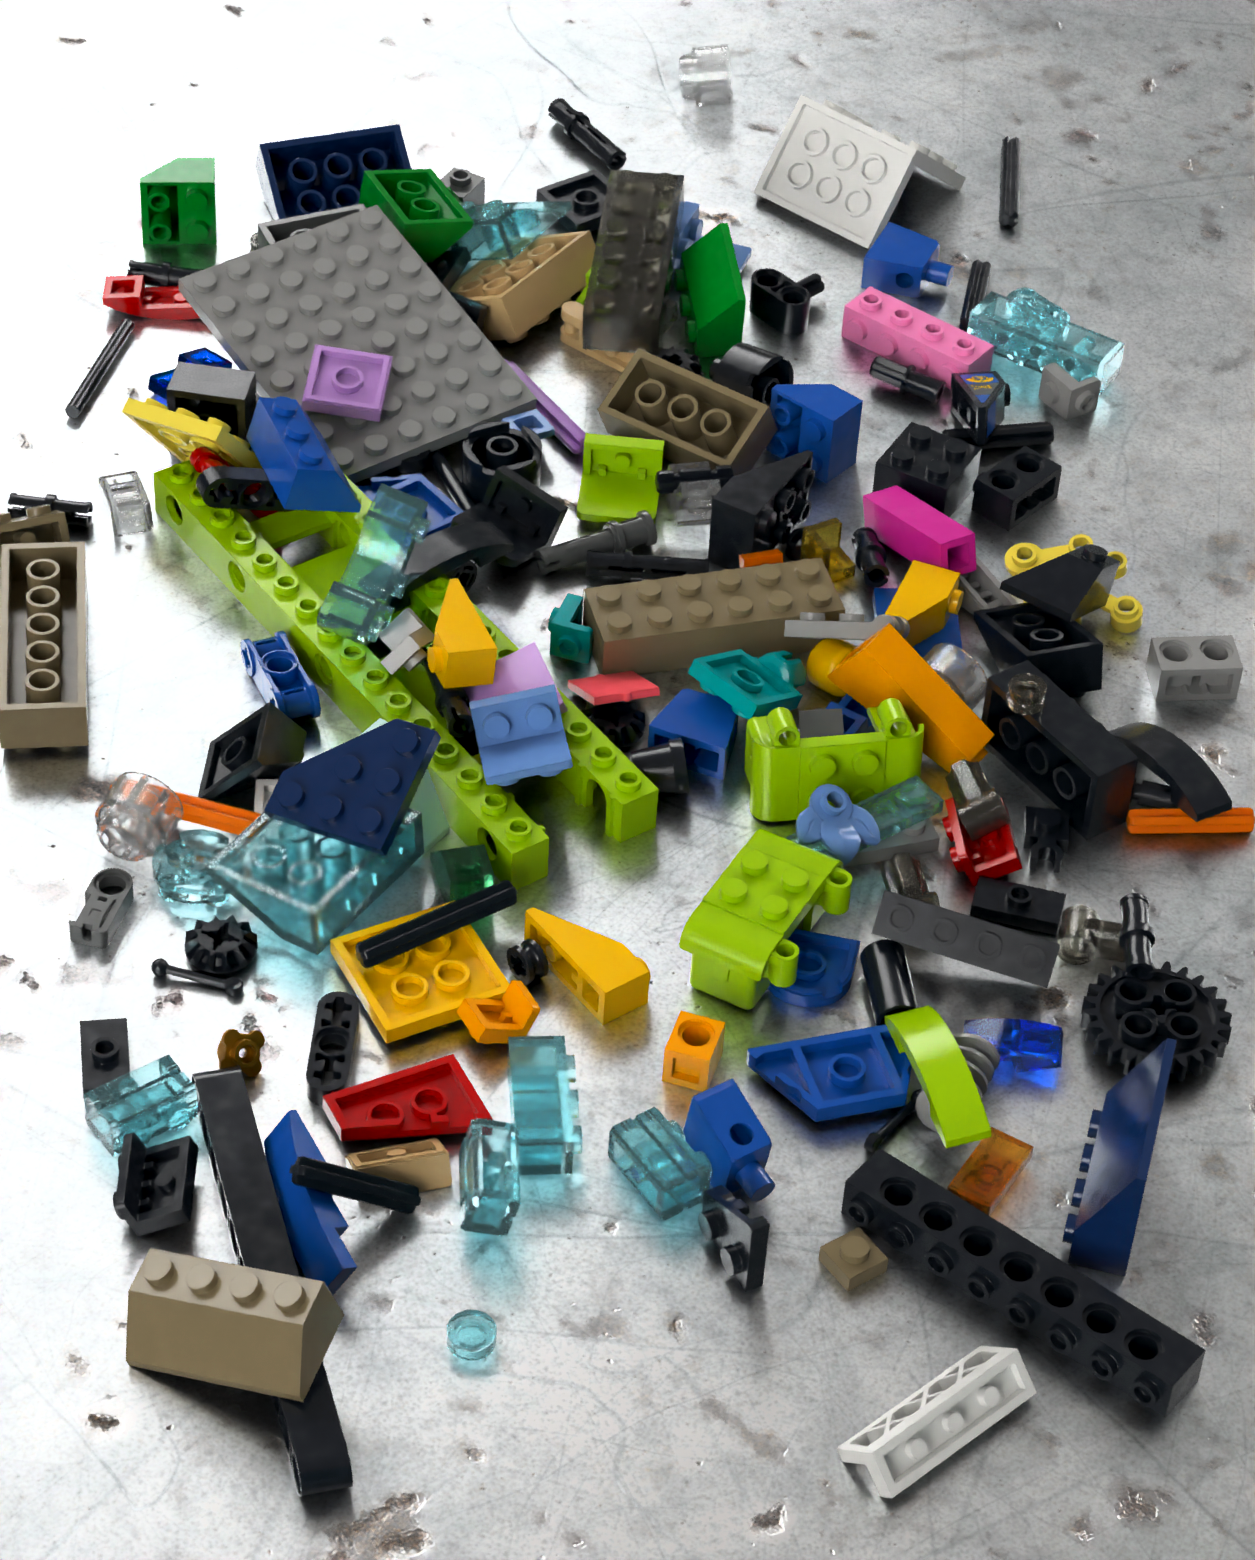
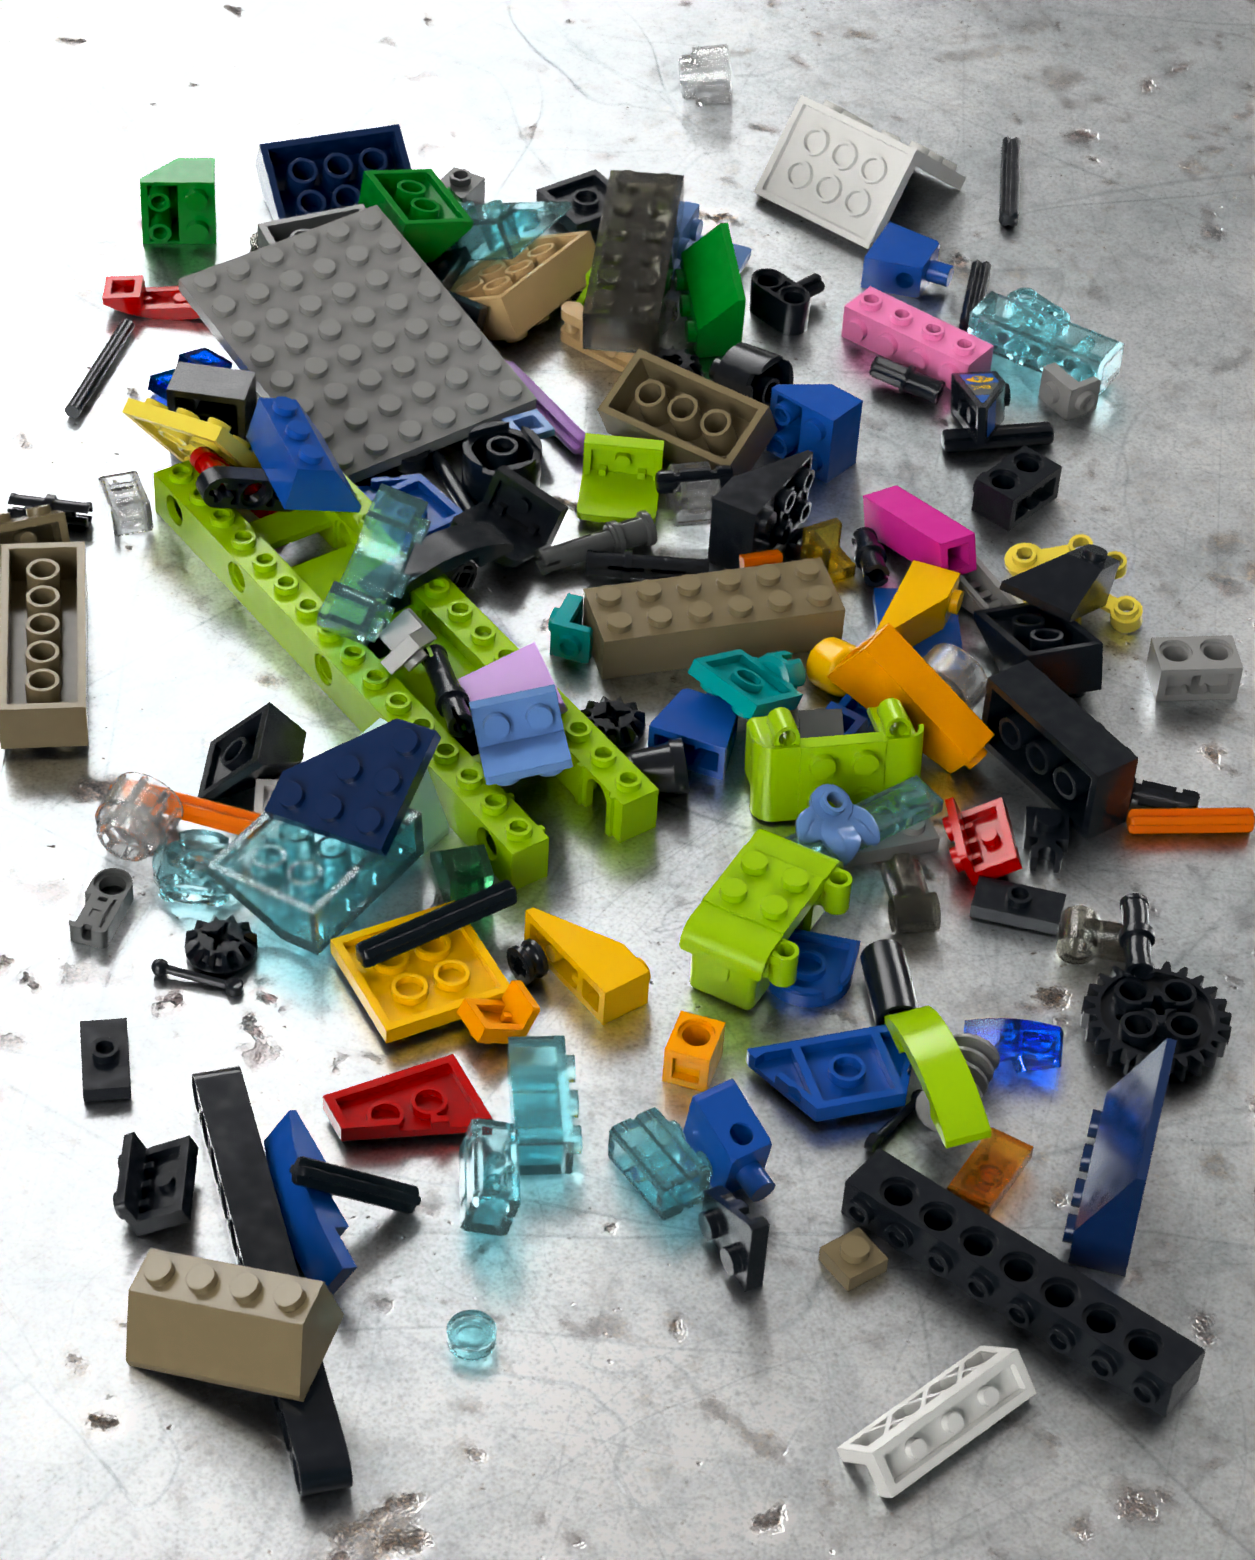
(141, 1102): clear light blue brick -> none
(159, 274): black pin -> none
(230, 1046): pearl gold plate -> none
(280, 676): blue piece -> none
(325, 1033): black beam -> none
(347, 383): lavender tile -> none
(415, 1163): tan slope -> none
(462, 646): yellow slope -> none
(578, 127): black pin -> none
(613, 688): coral piece -> none
(847, 628): light grey plate -> none
(929, 467): black brick -> none
(966, 938): black brick -> none
(976, 800): clear smoke piece -> none
(1026, 694): clear smoke bush -> none
(1192, 782): black slope -> none

